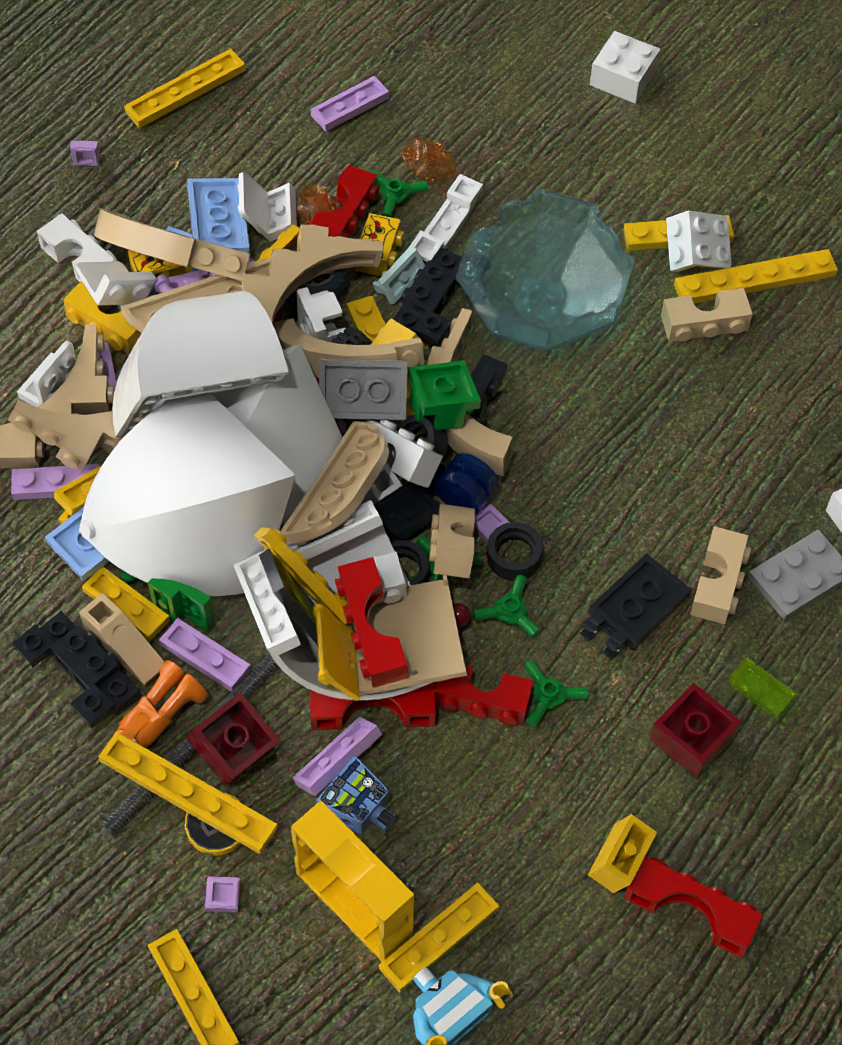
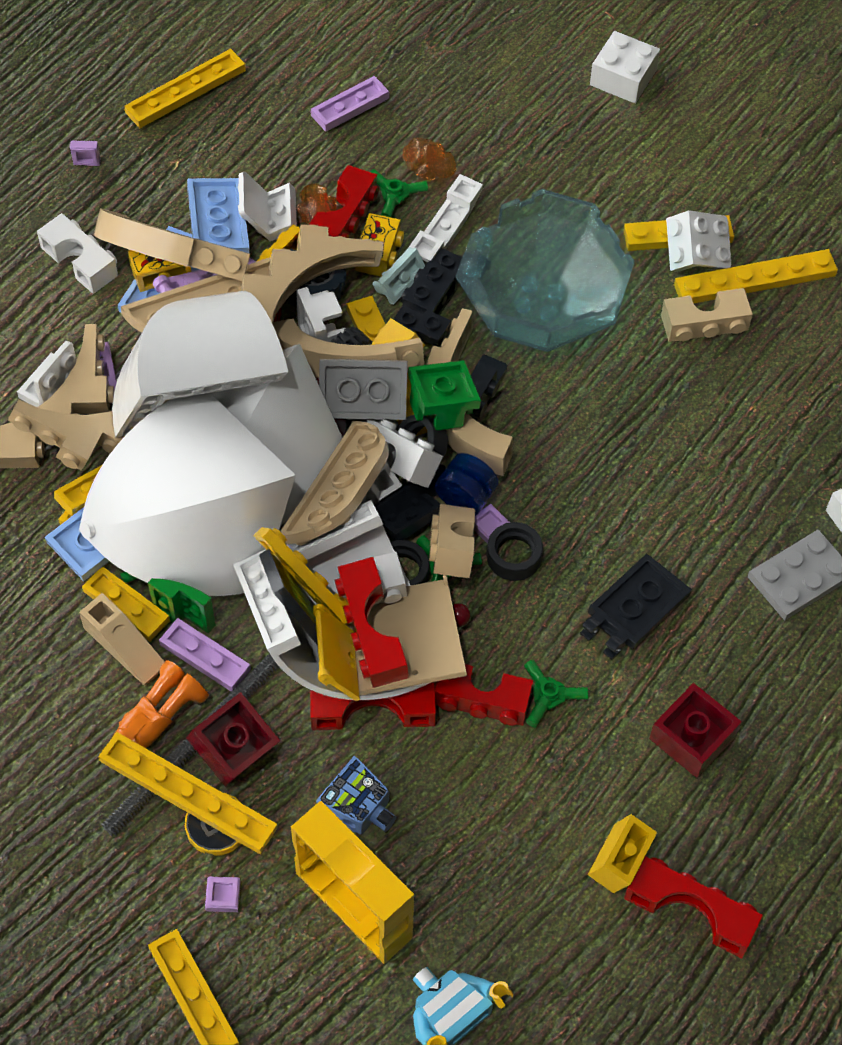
(43, 481): lavender plate -> none
(84, 310): yellow arch -> none
(85, 662): black bracket -> none
(113, 284): white bracket -> none
(336, 755): lavender plate -> none
(439, 937): yellow plate -> none
(510, 609): green piece -> none
(715, 596): tan arch -> none
(761, 688): clear neon green plate -> none

